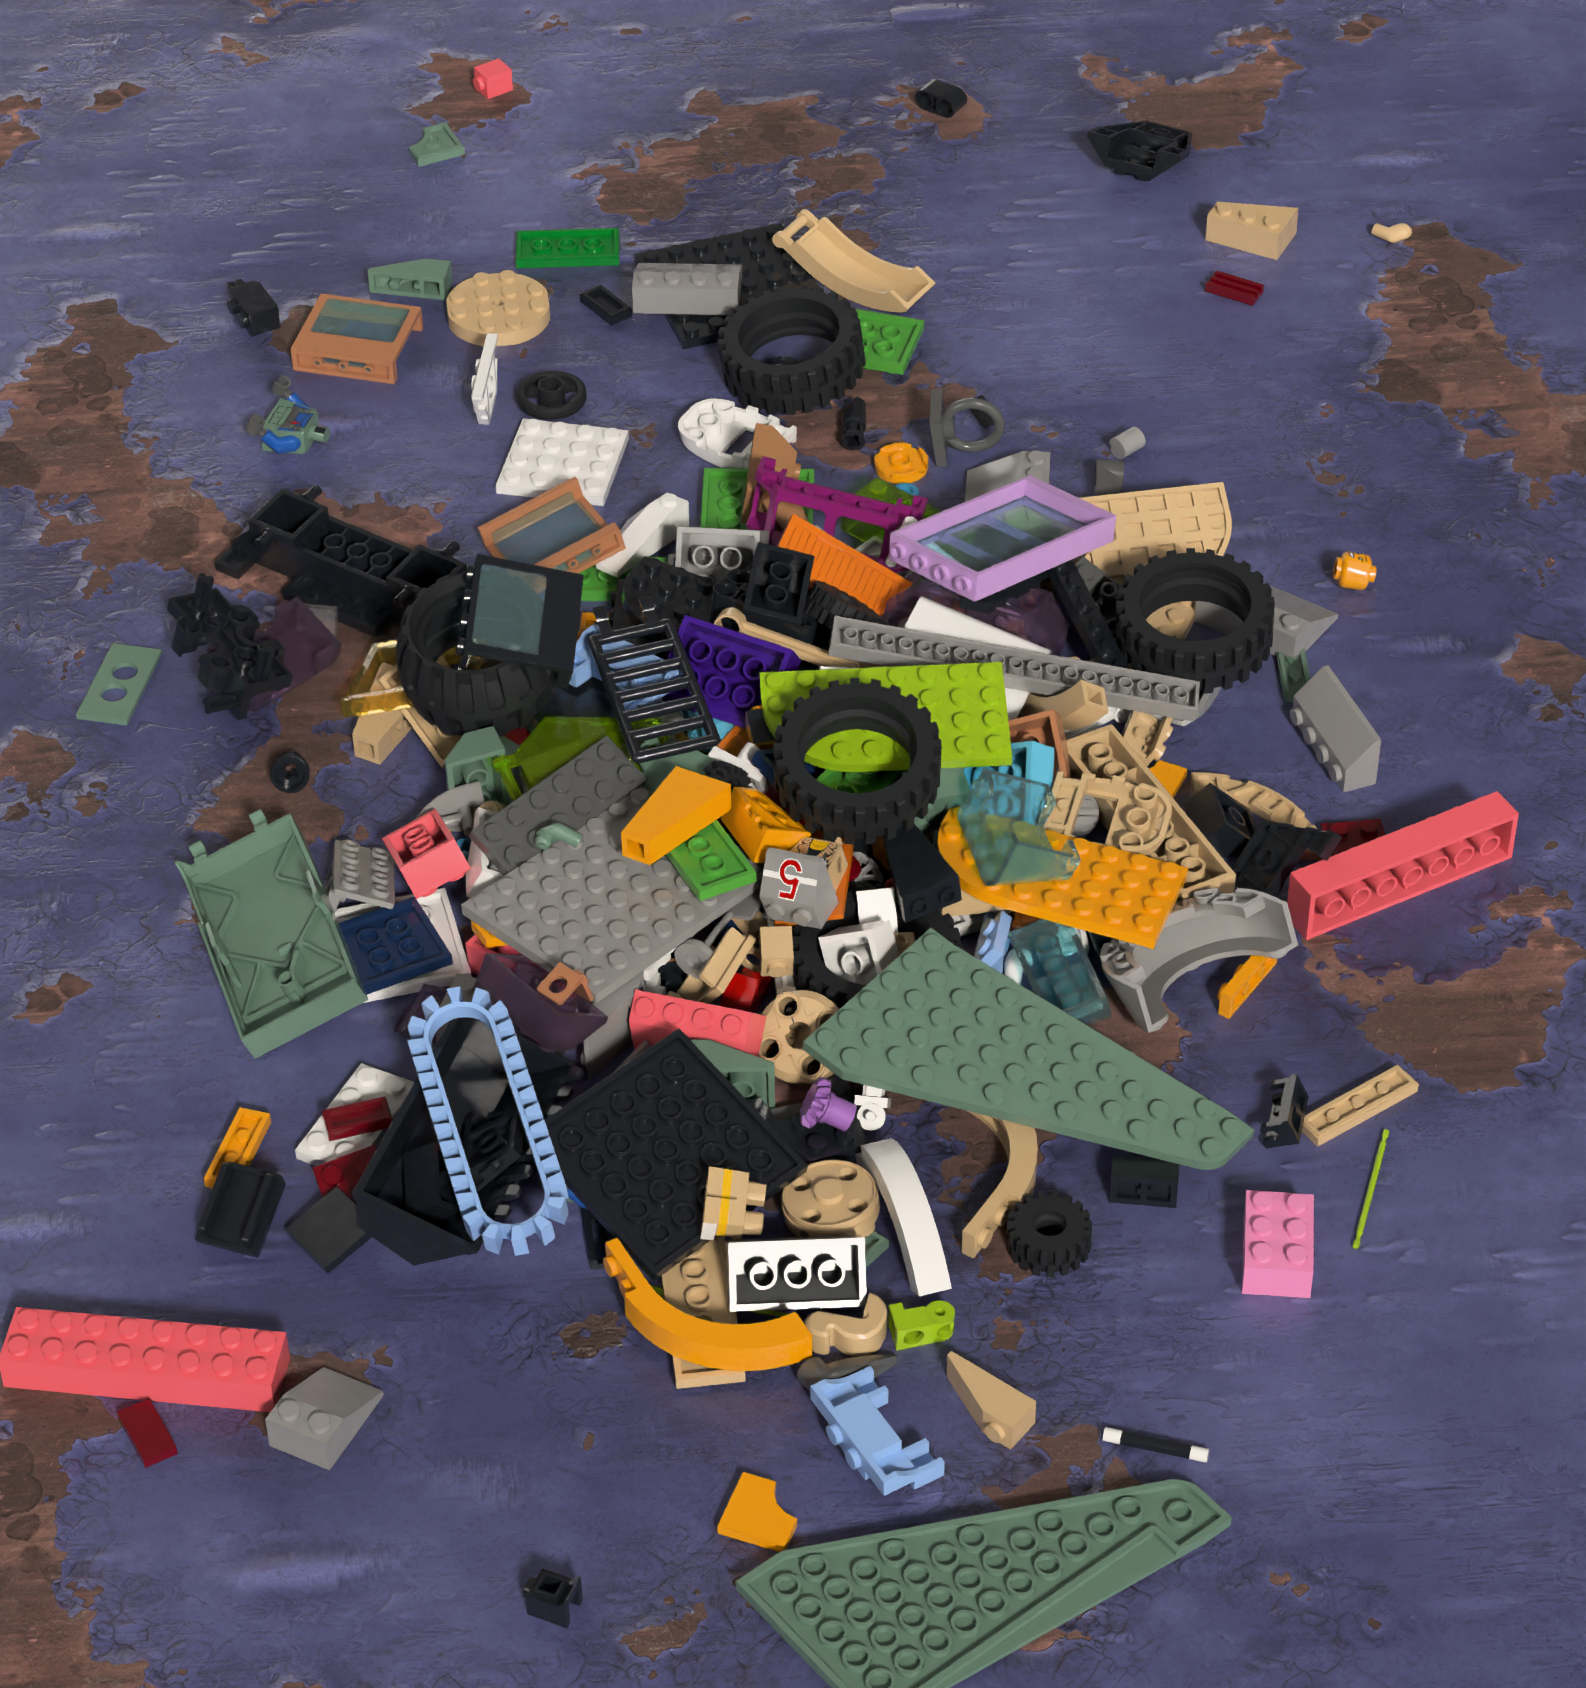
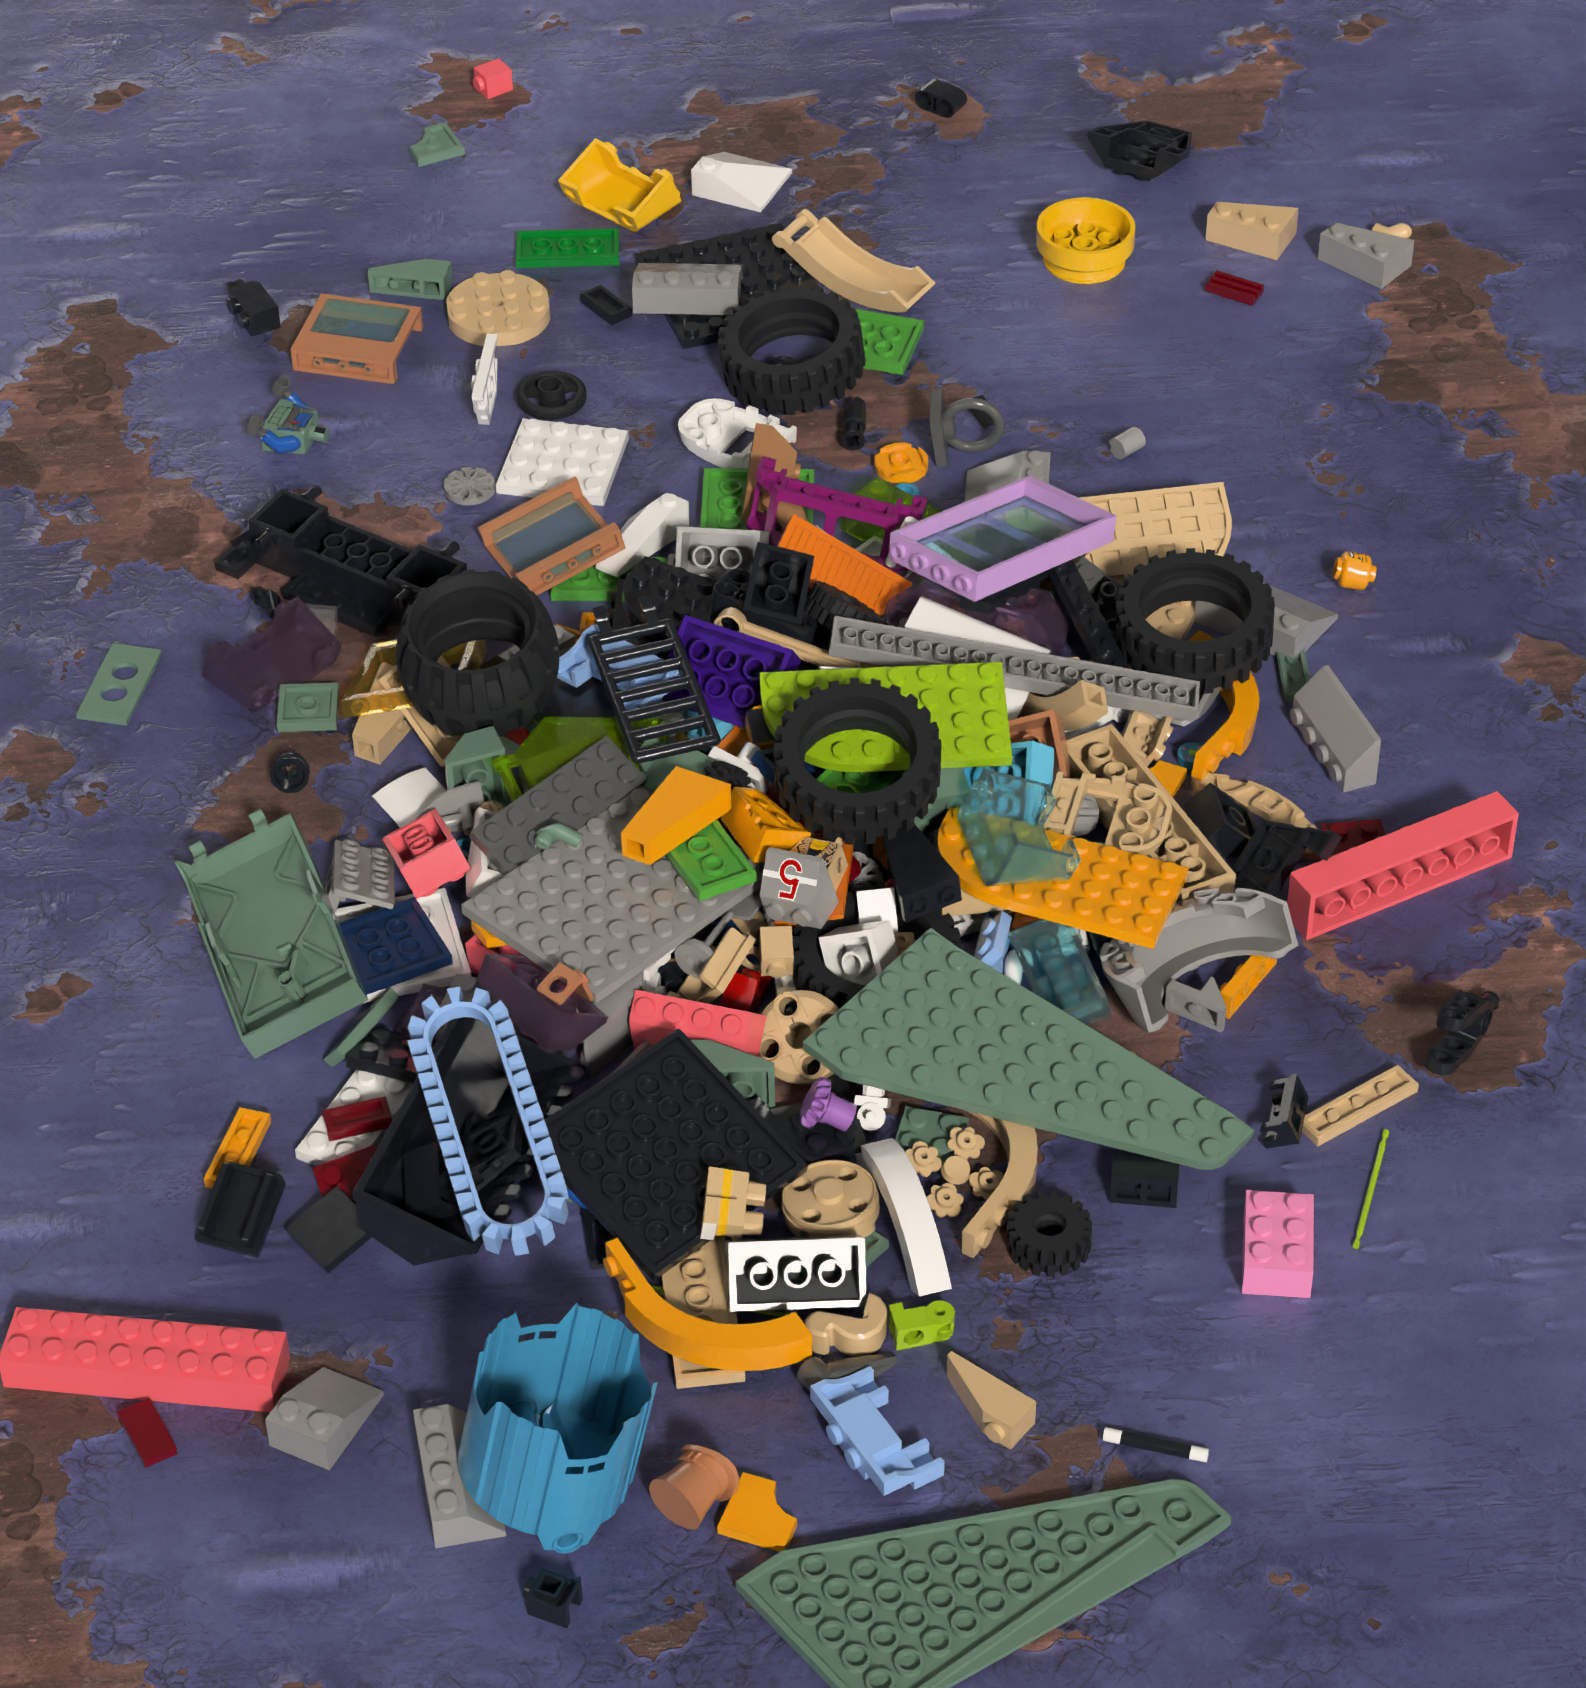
(212, 620): black gear -> none
(266, 599): none -> black arm
(308, 707): none -> sand green plate
(361, 1028): none -> sand green tile
(384, 1055): none -> black plate
(408, 795): none -> white slope
(451, 1509): none -> light grey slope
(467, 489): none -> light grey wheel
(521, 615): panel -> none
(556, 1426): none -> dark azure piece
(617, 191): none -> yellow windscreen
(694, 1485): none -> nougat hat
(737, 180): none -> white slope
(929, 1128): none -> sand green plate
(954, 1170): none -> tan plant
(1085, 239): none -> yellow wheel
(1108, 476): dark grey piece -> none
(1186, 754): none -> dark azure tile
(1199, 1006): none -> light grey slope
(1238, 729): none -> light orange arch
(1365, 253): none -> light grey wedge
(1467, 1021): none -> black piece

